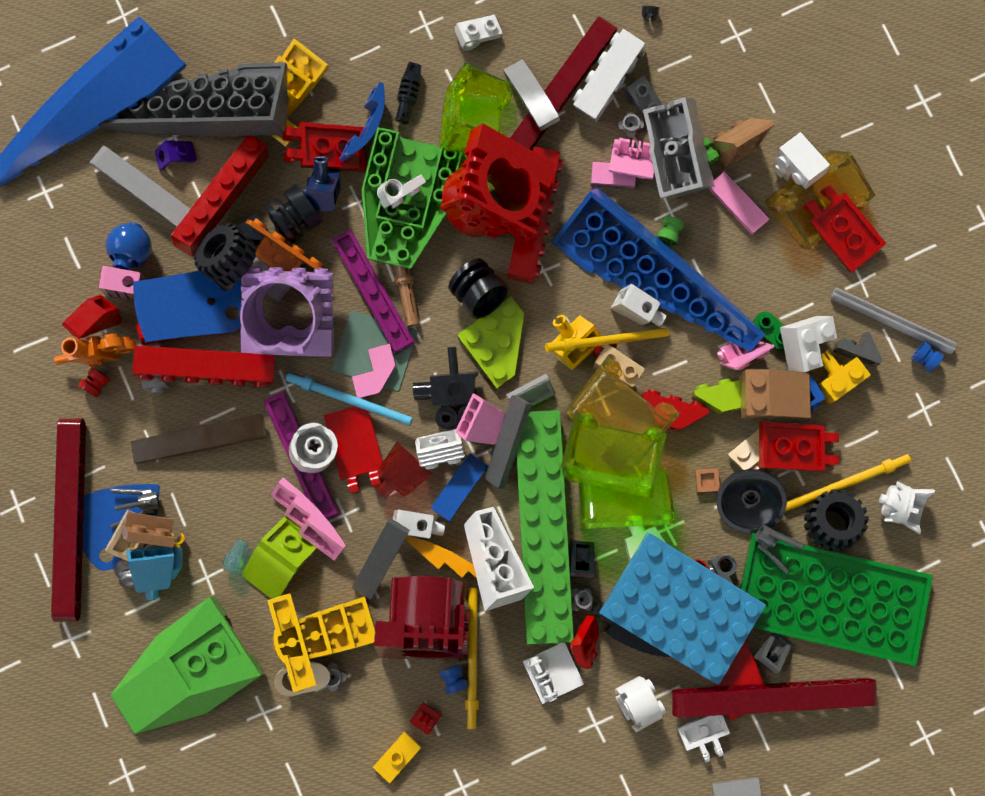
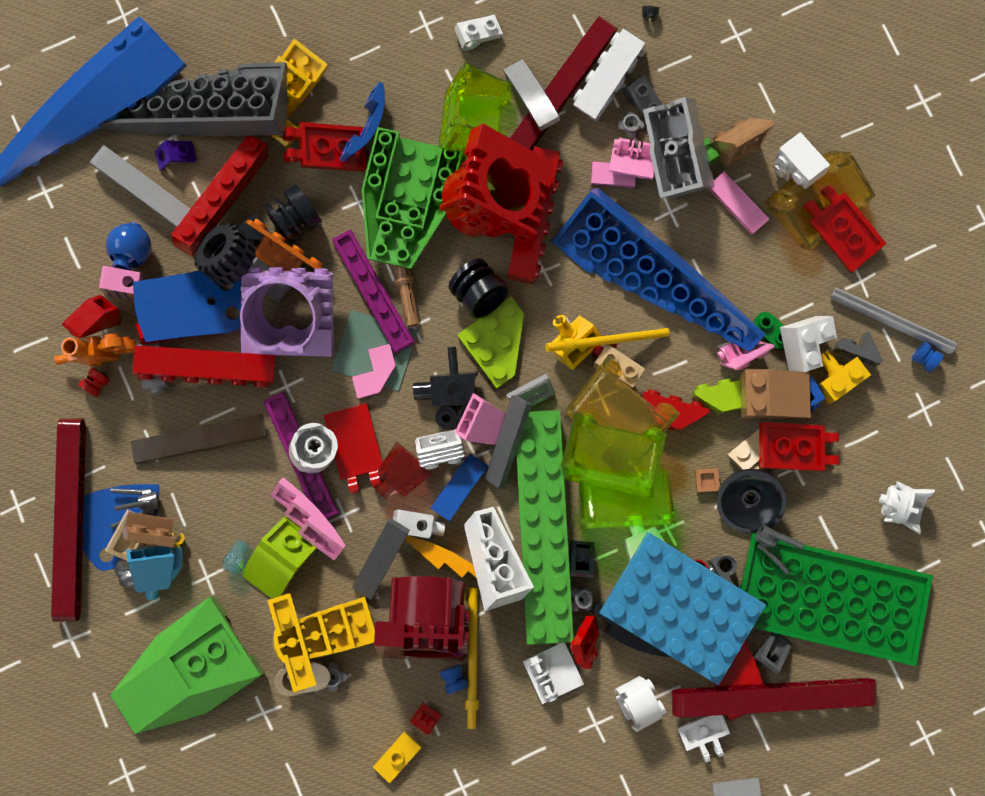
(310, 385): medium azure bar -> none
(323, 186): dark blue brick -> none
(408, 91): black hinge -> none
(411, 188): white plate -> none
(630, 304): white torso -> none
(671, 230): bright green wheel -> none
(845, 506): black tyre -> none
(887, 466): yellow bar -> none

